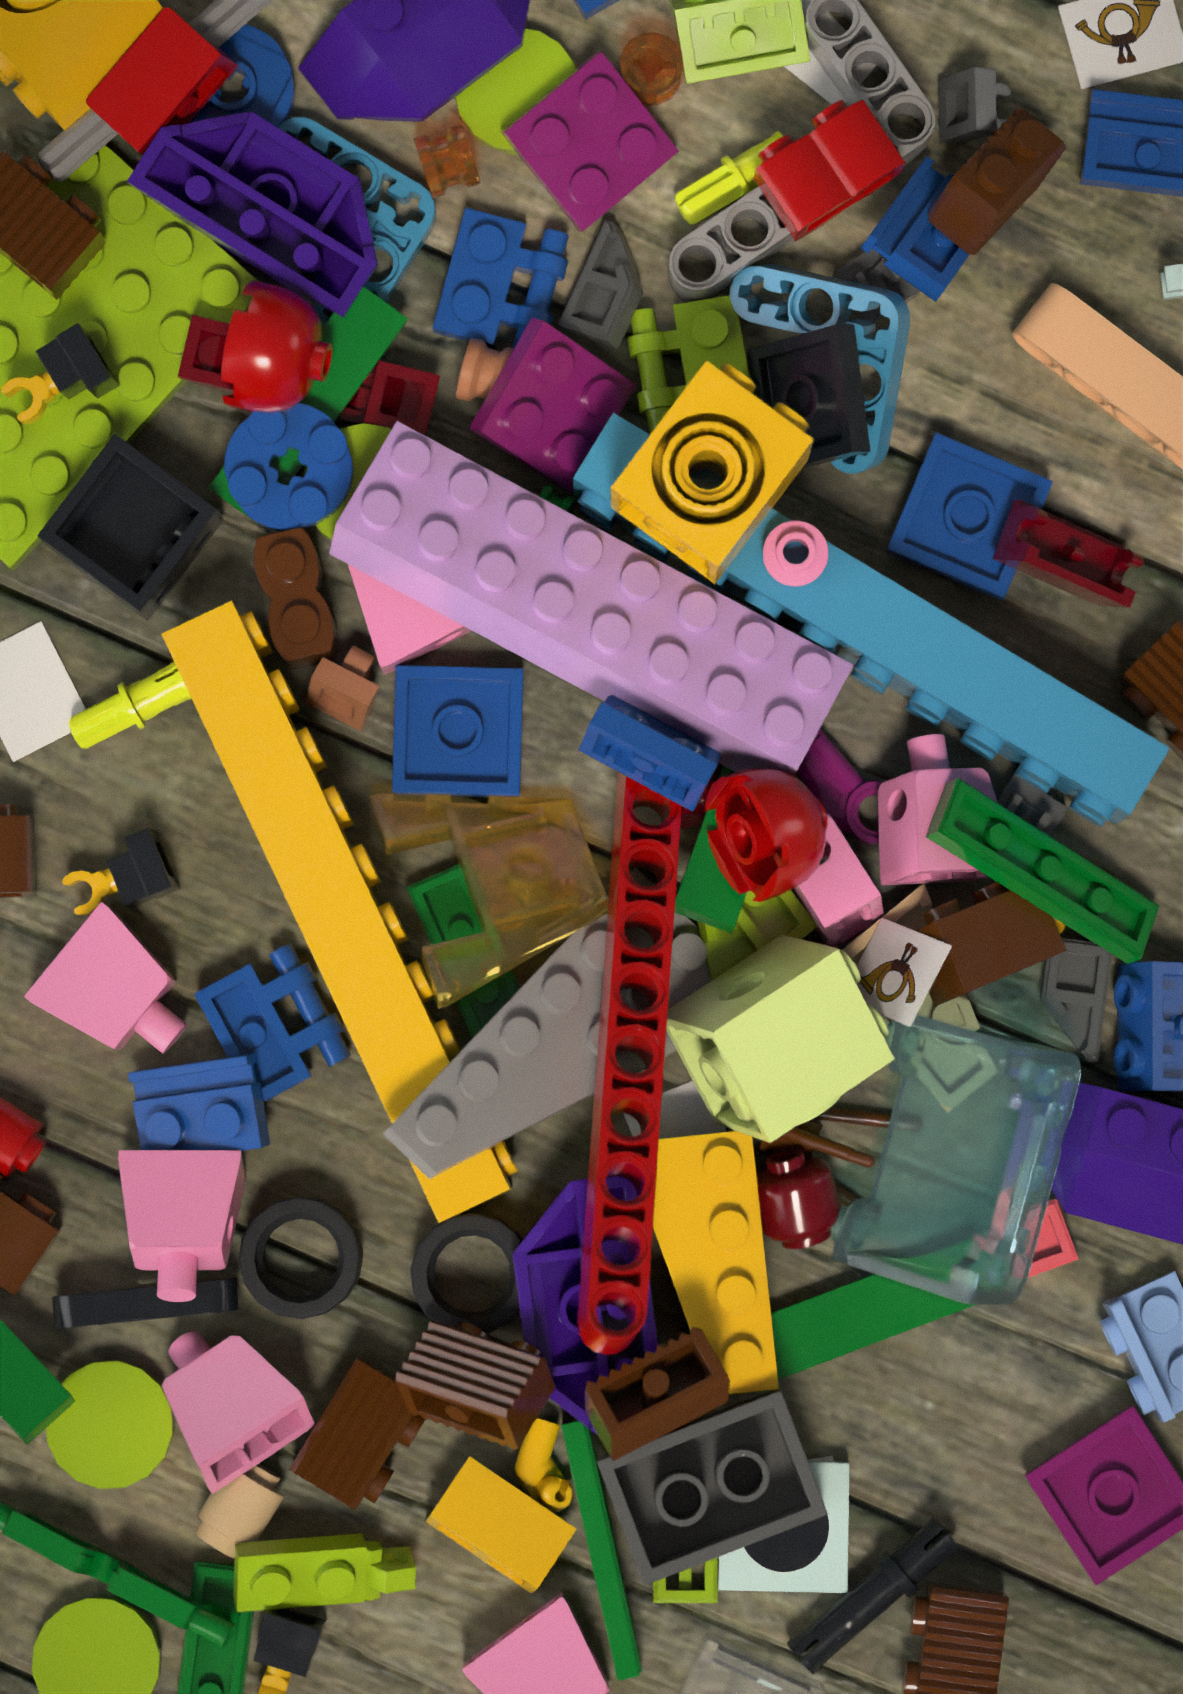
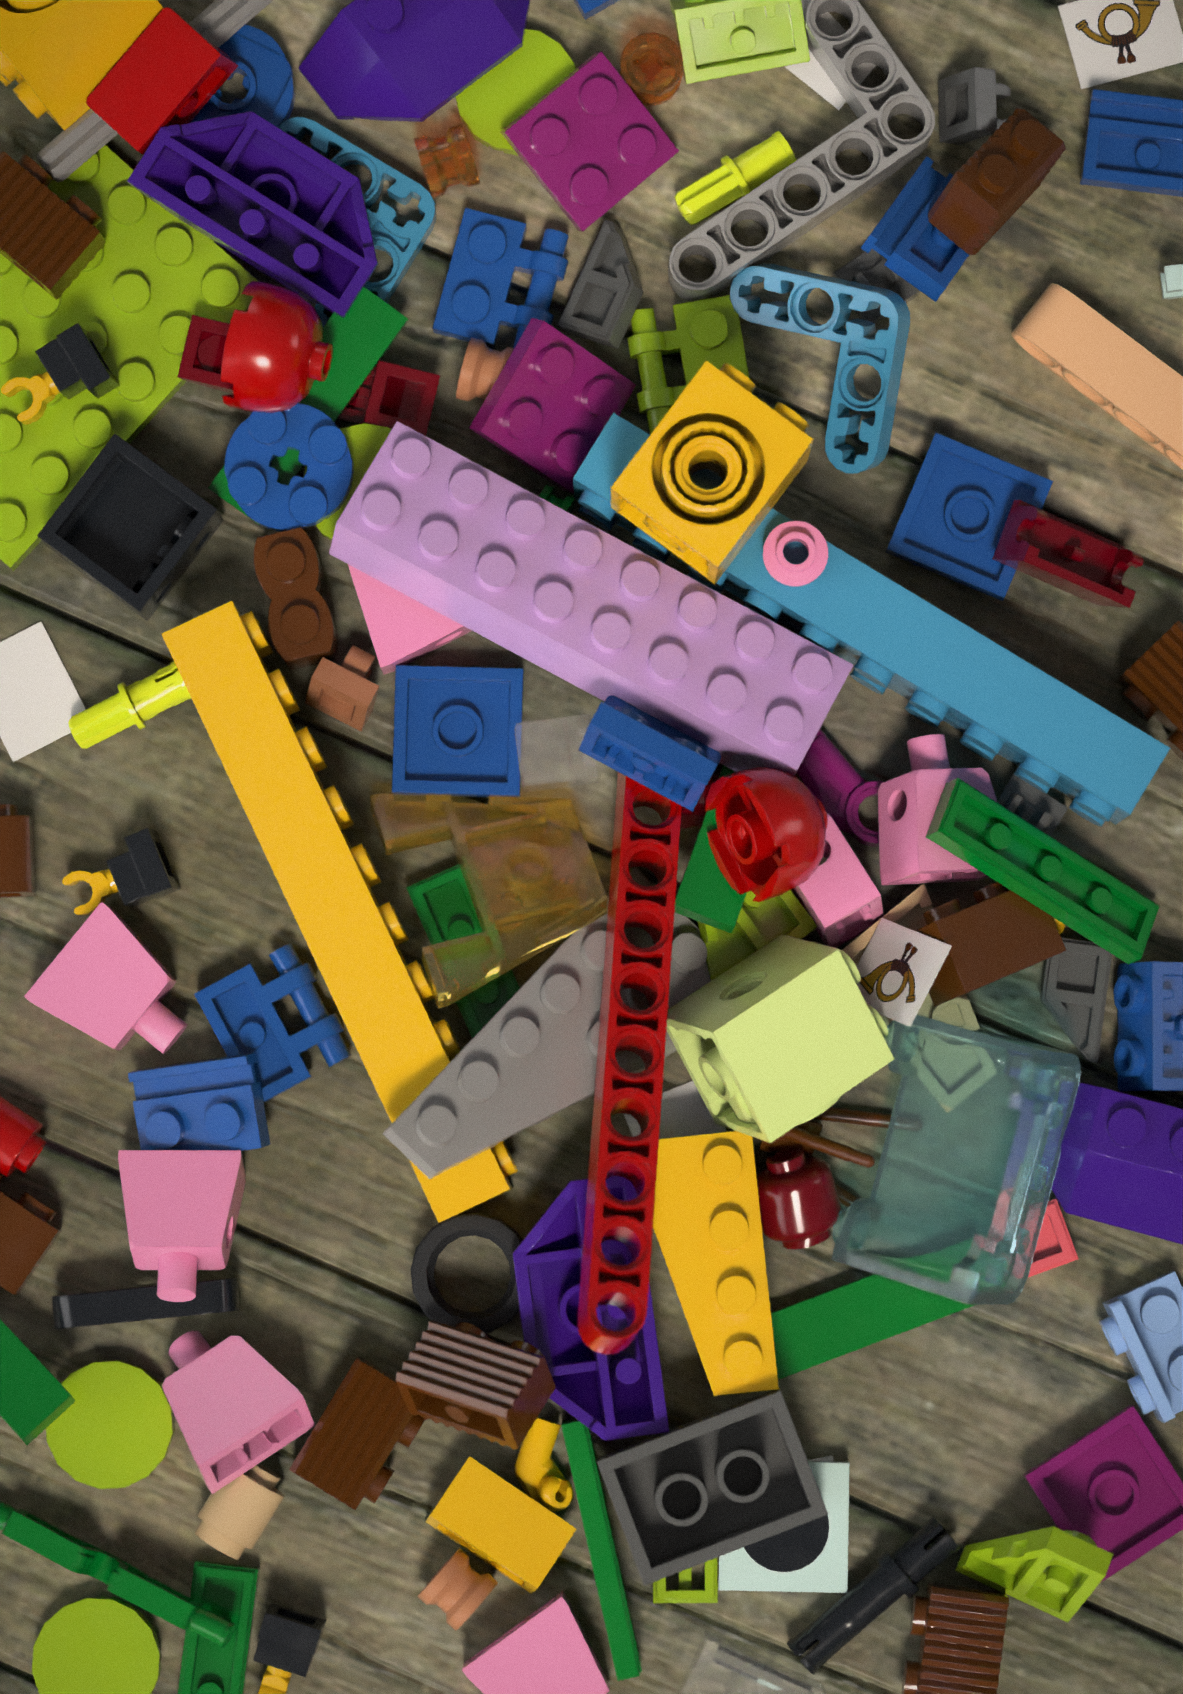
(253, 1248): black tyre -> none
(318, 1572): lime hinge -> none
(457, 1589): none -> nougat wheel
(551, 754): none -> clear panel
(656, 1393): reddish brown brick -> none
(822, 383): black plate -> none
(828, 168): red brick -> none
(1039, 1567): none -> lime wing

